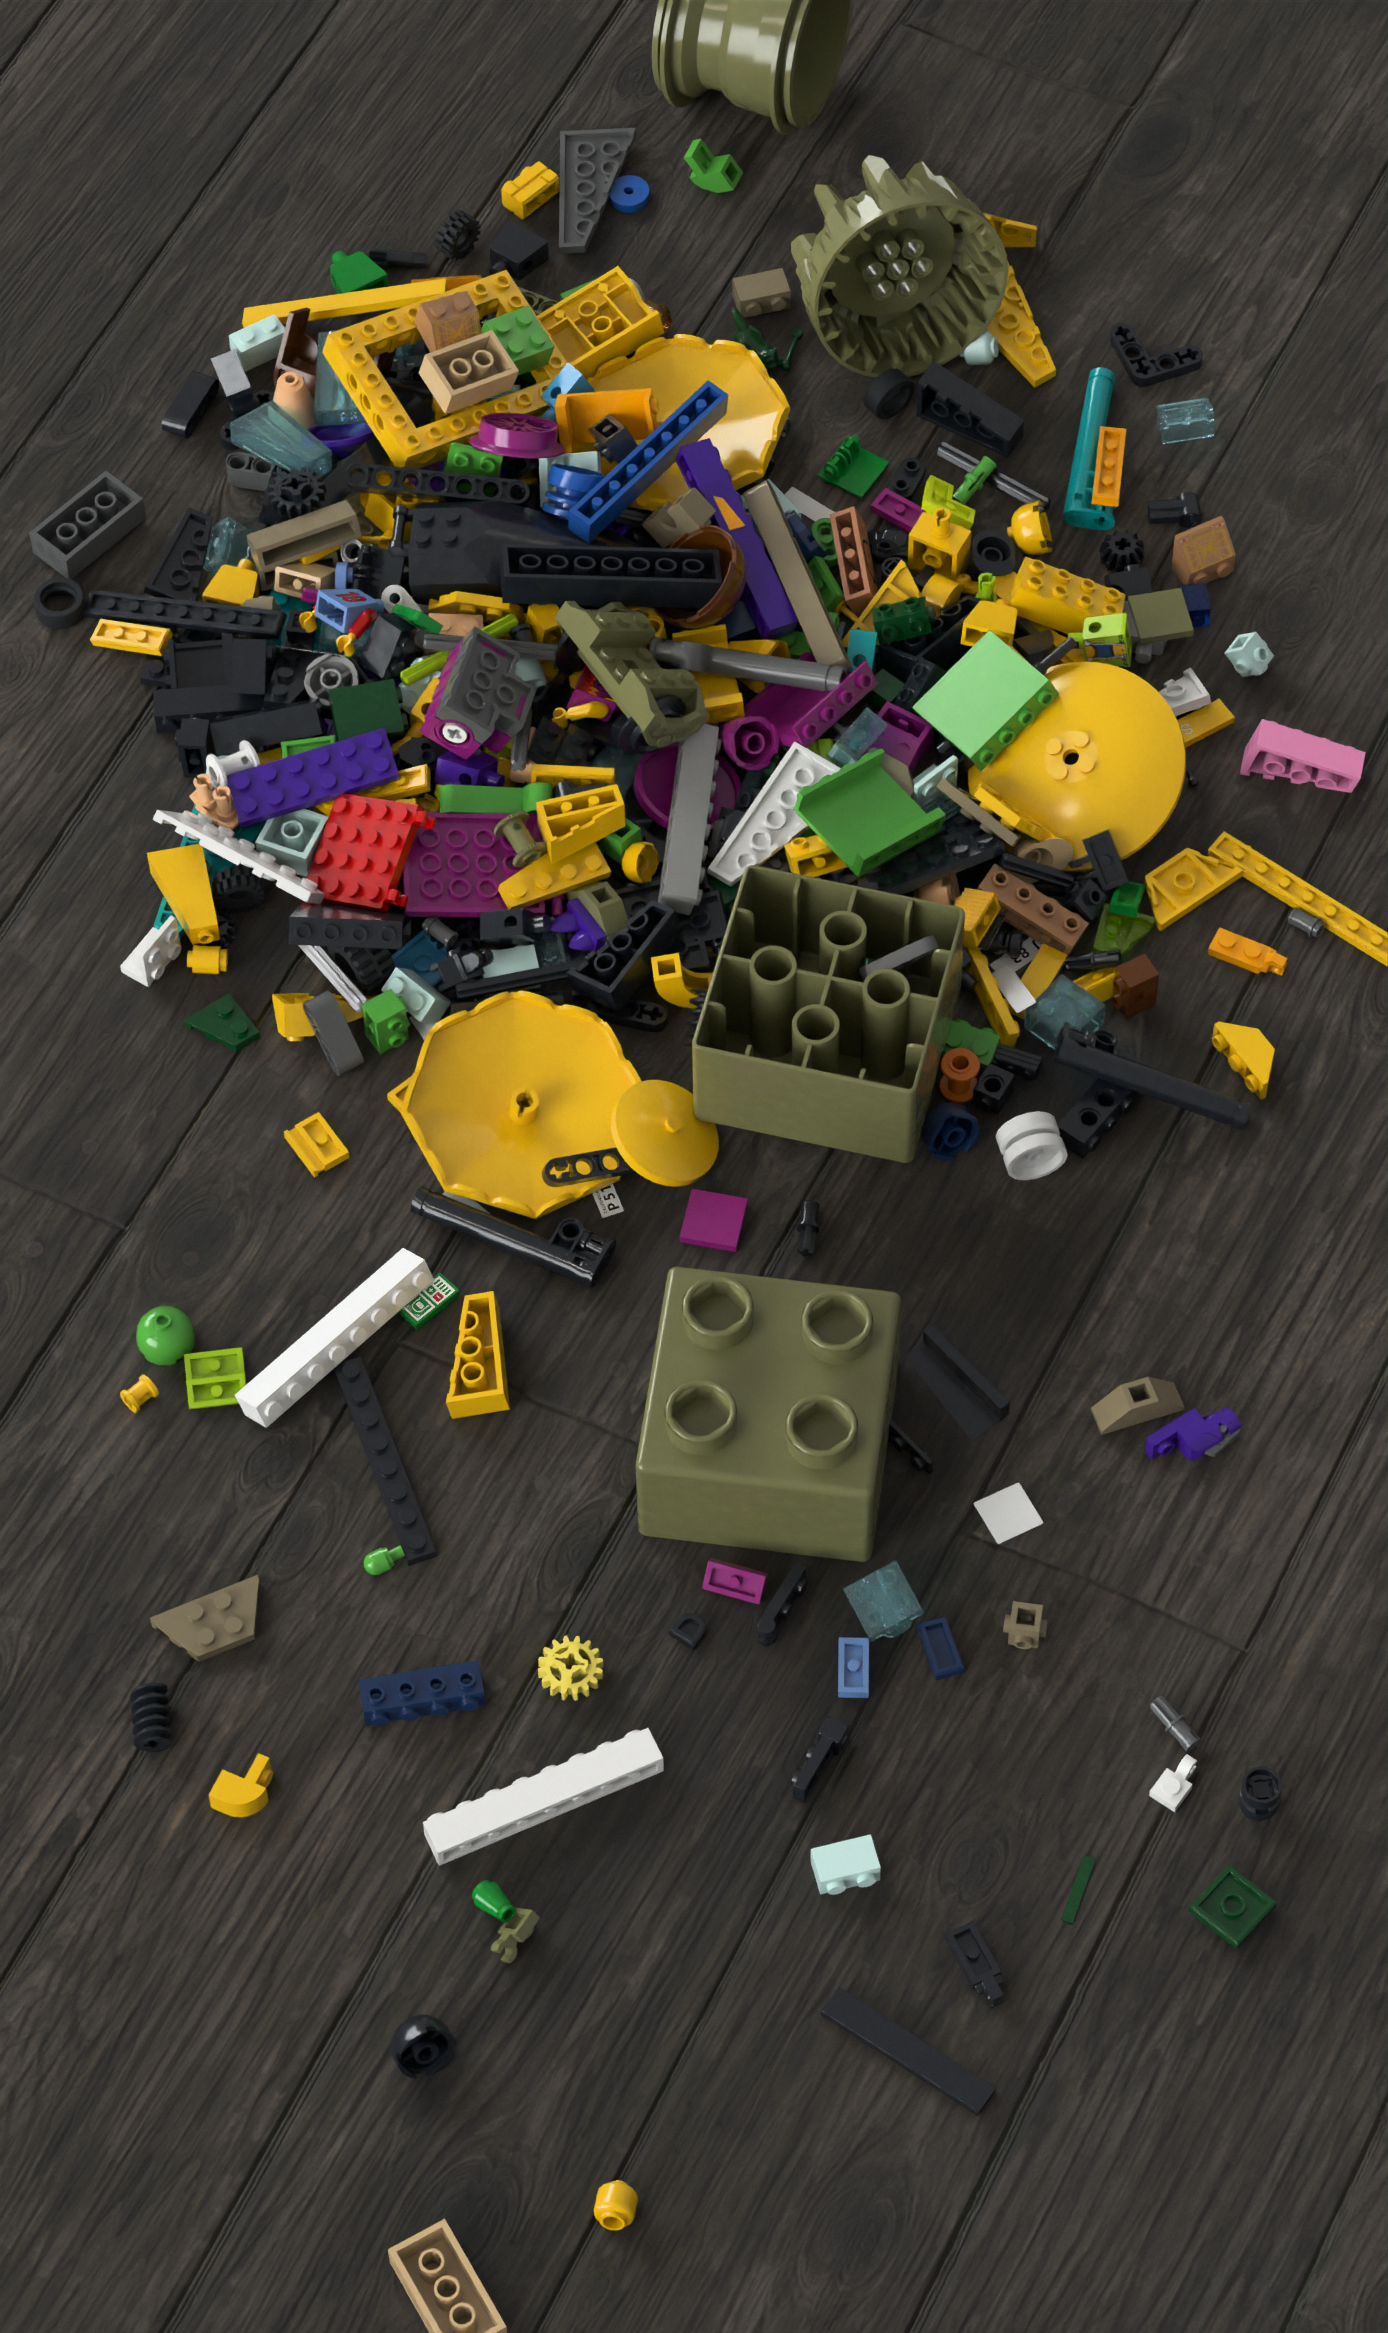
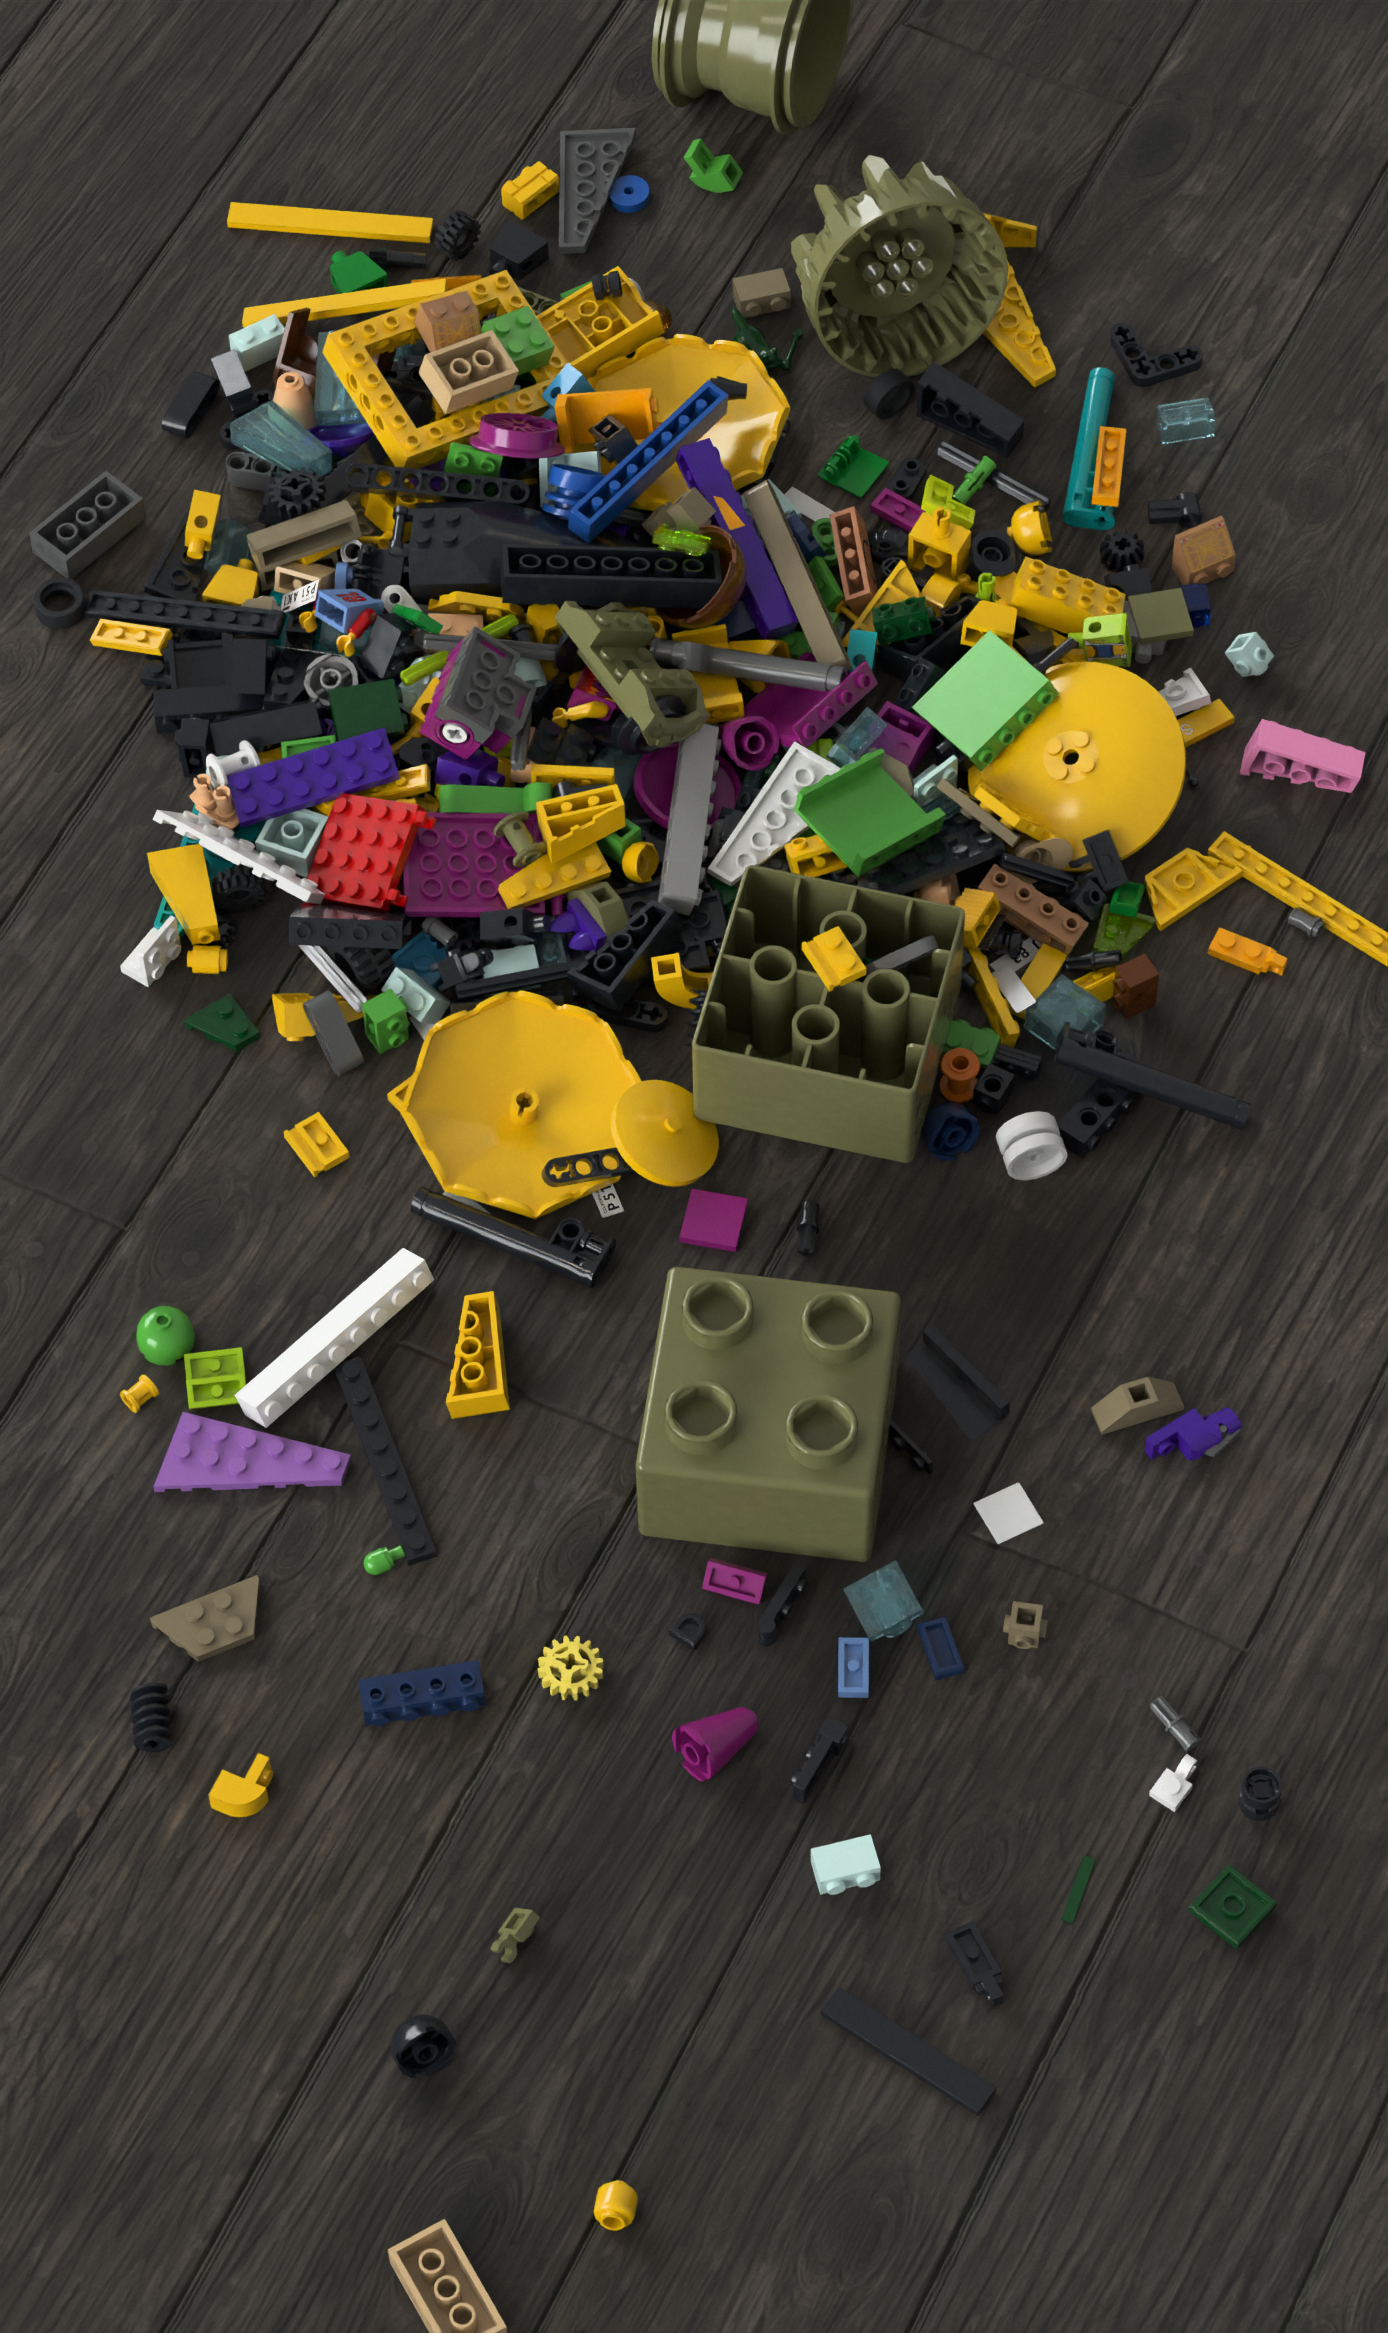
(202, 523): none -> yellow torso
(235, 1457): none -> medium lavender wing
(299, 597): none -> white sticker
(330, 222): none -> yellow tile
(429, 1301): tile -> none
(492, 1900): green cone -> none
(543, 1795): white brick -> none
(600, 285): none -> black wheel
(686, 540): none -> clear neon green wing
(714, 1740): none -> magenta cone
(733, 388): none -> black cone
(834, 958): none -> yellow plate
(884, 691): dark green brick -> none
(982, 350): light aqua head -> none
(1247, 1053): yellow slope -> none

